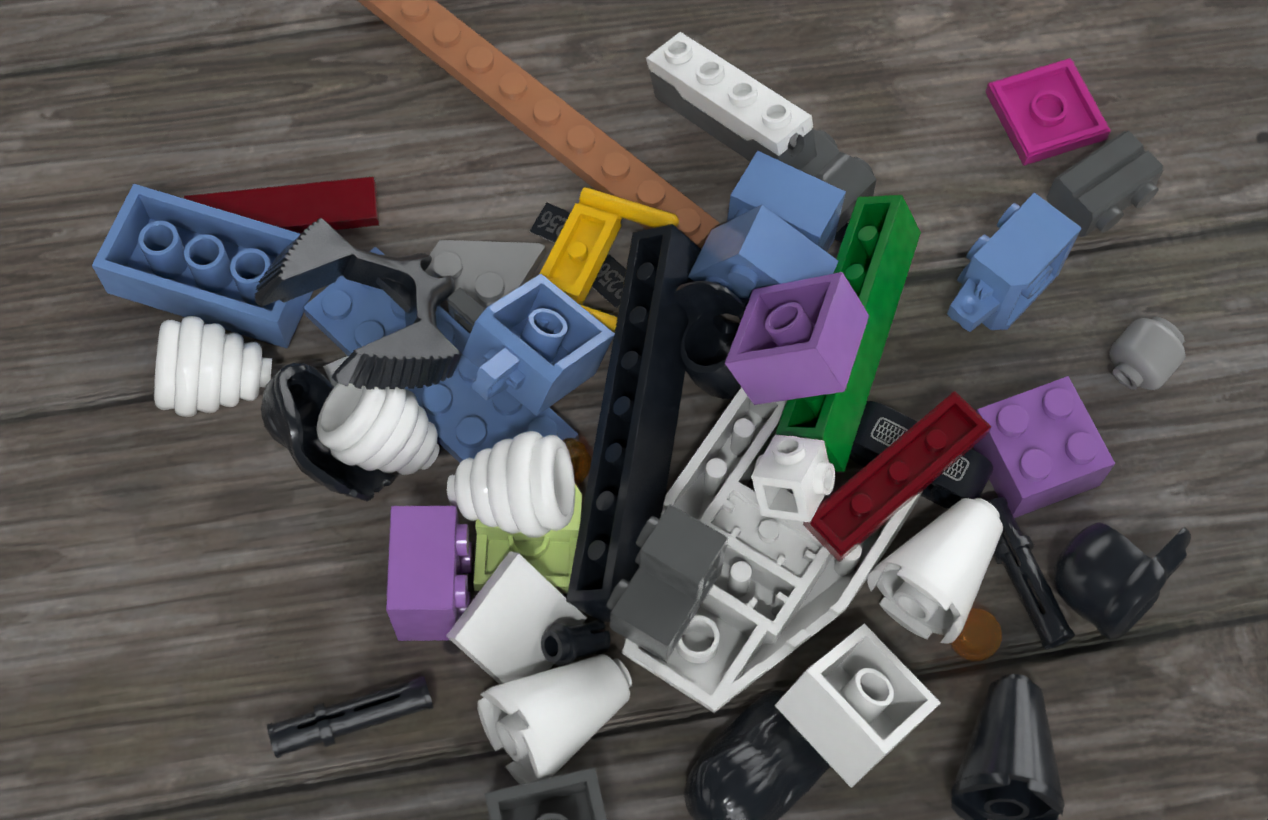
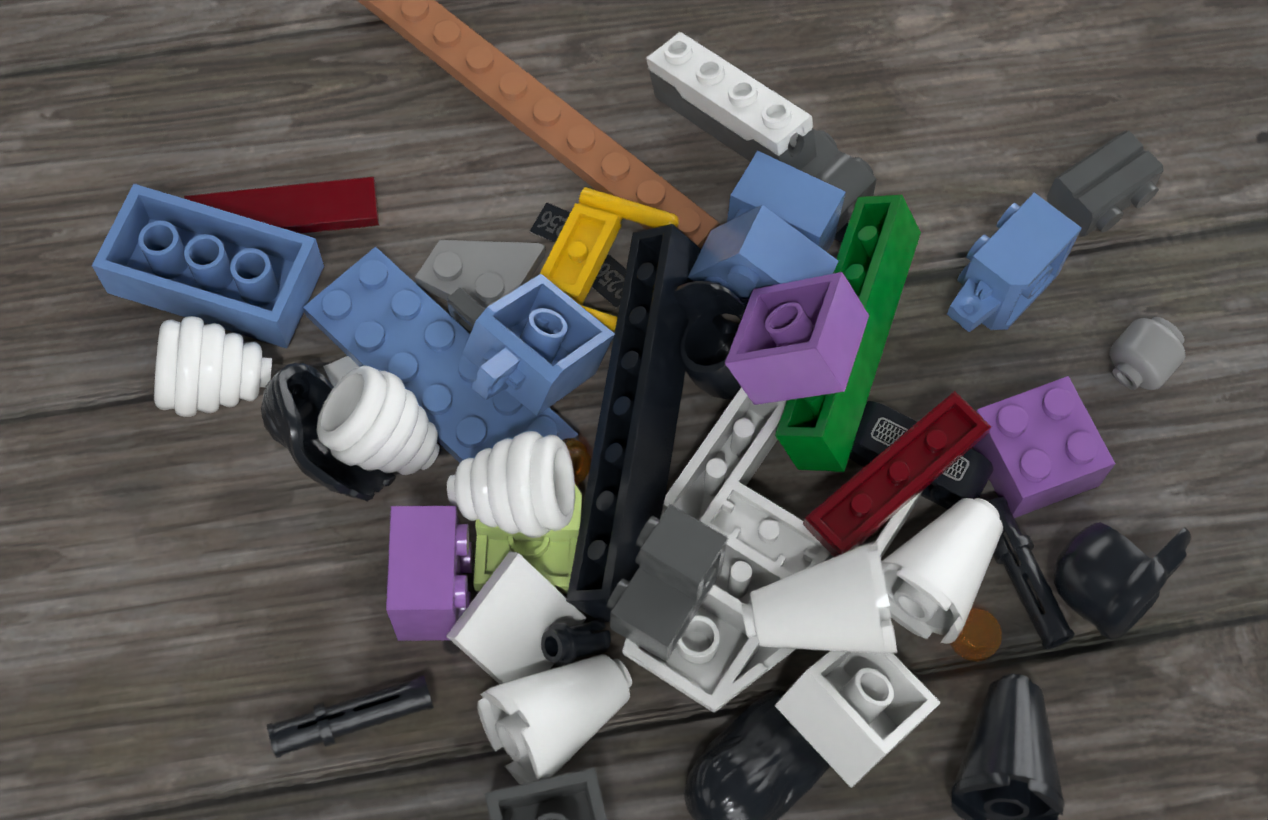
(402, 359): black piece -> none
(792, 478): white brick -> none
(826, 607): none -> white cone
(1047, 111): dark pink tile -> none

